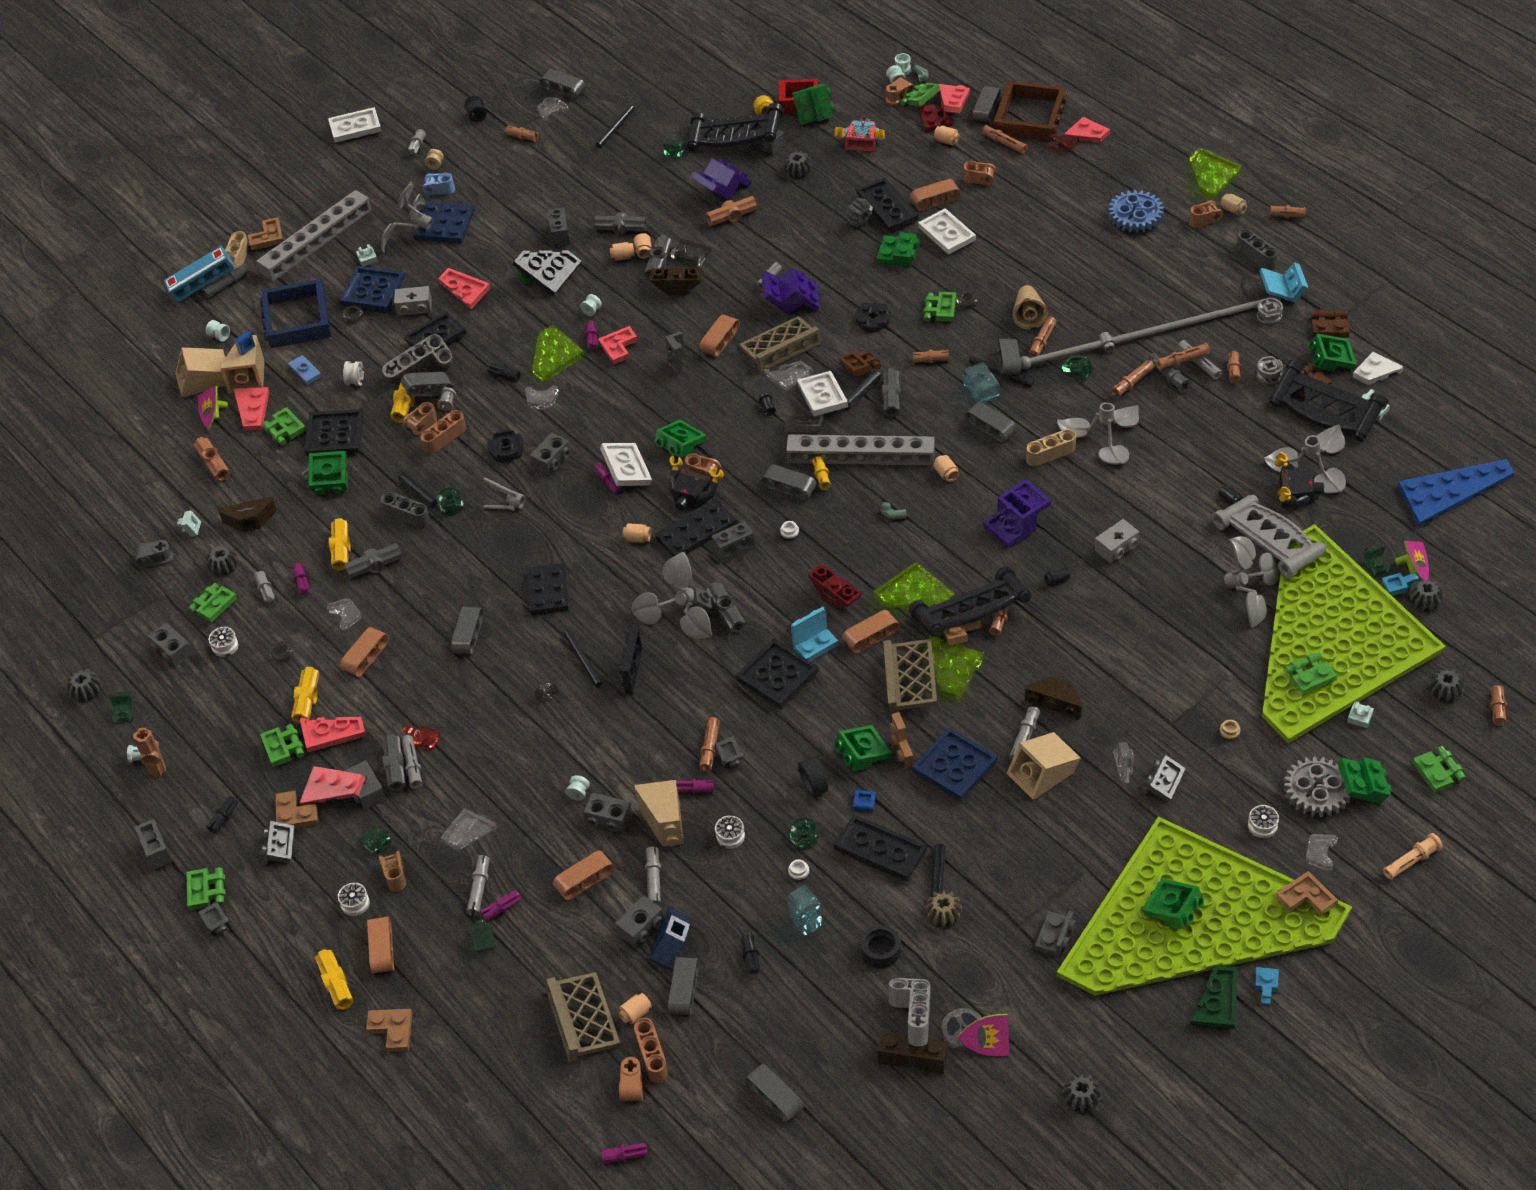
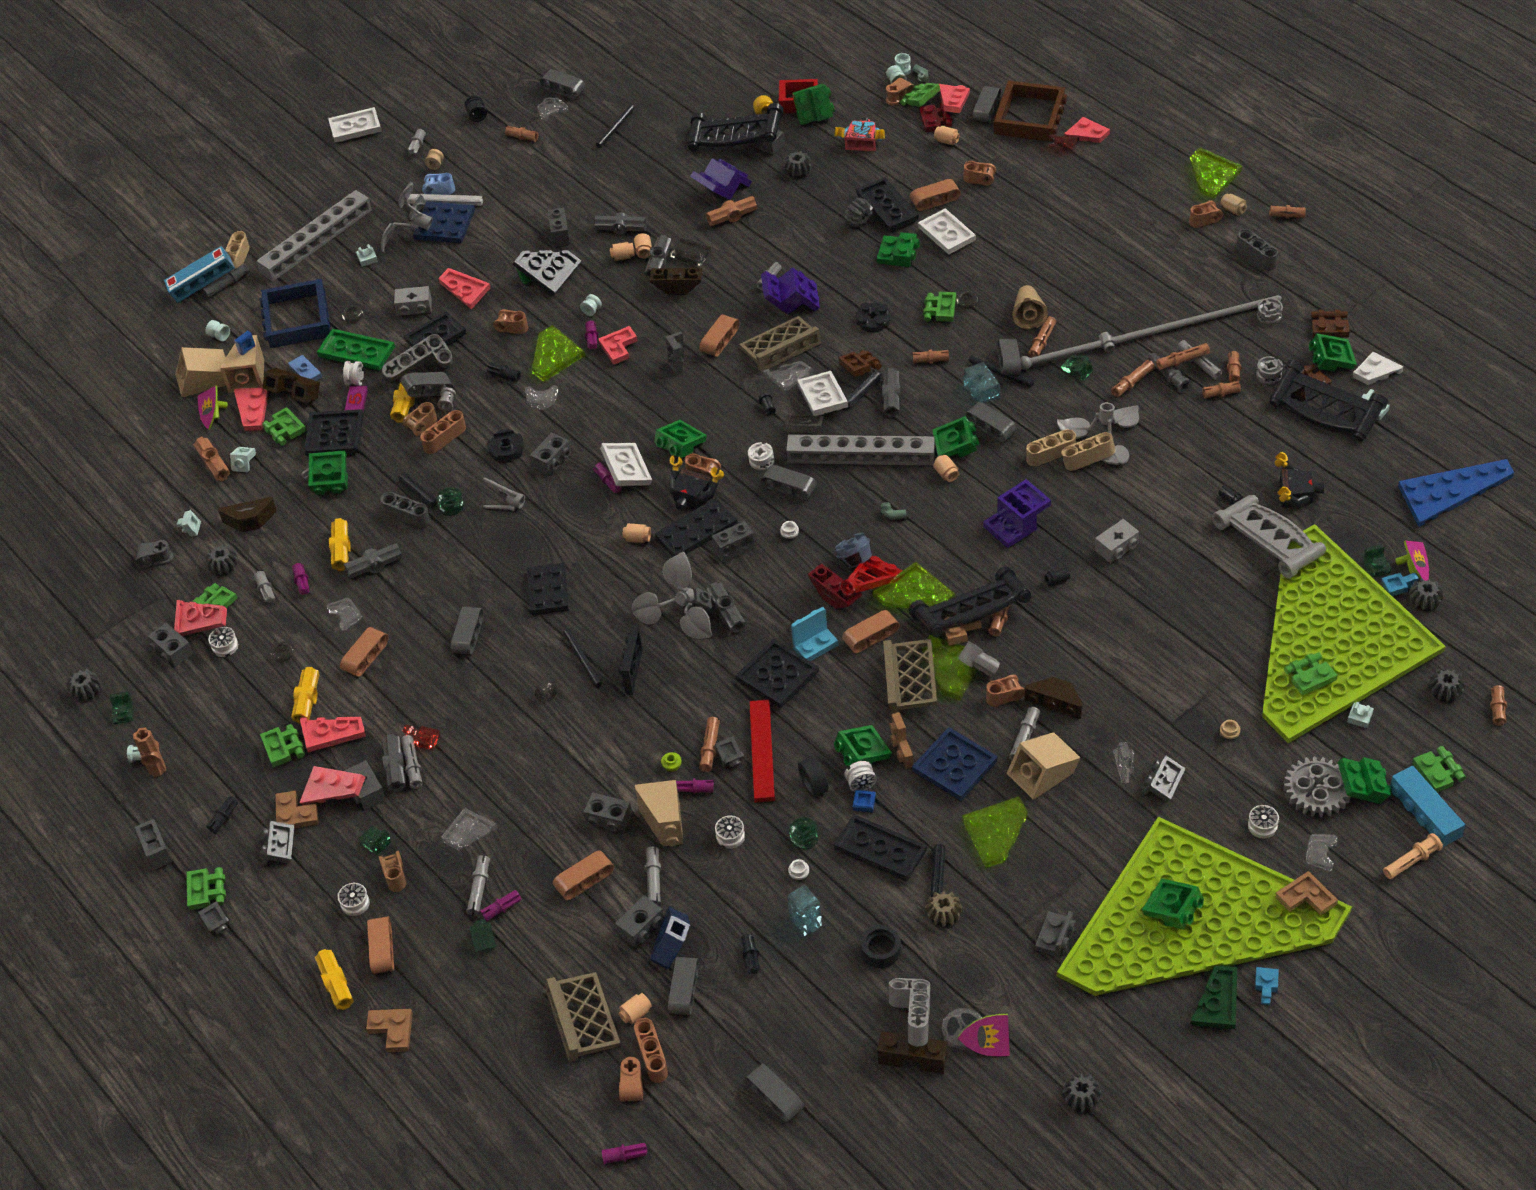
(198, 617): none -> coral wing
(240, 459): none -> light aqua bracket
(270, 236): medium nougat plate -> none
(302, 388): none -> dark brown arch
(352, 347): none -> green plate
(356, 398): none -> magenta tile
(371, 288): dark blue plate -> none
(455, 199): none -> white axle
(512, 321): none -> nougat piece
(577, 787): light aqua wheel -> none
(669, 765): none -> lime plate
(673, 148): clear green bracket -> none
(760, 455): none -> white wheel
(762, 751): none -> red tile
(821, 473): yellow pin -> none
(854, 550): none -> sand blue cone
(860, 775): none -> white wheel
(884, 571): none -> red plate
(956, 438): none -> green plate
(974, 656): none -> light grey piece
(996, 829): none -> clear neon green plate
(999, 136): nougat pin -> none
(1004, 691): none -> nougat piece
(1088, 451): none -> tan beam
(1136, 211): medium blue gear -> none
(1221, 389): none -> nougat pin
(1244, 554): light grey plant -> none
(1287, 286): medium azure bracket -> none
(1331, 442): light grey plant -> none
(1427, 805): none -> dark azure brick

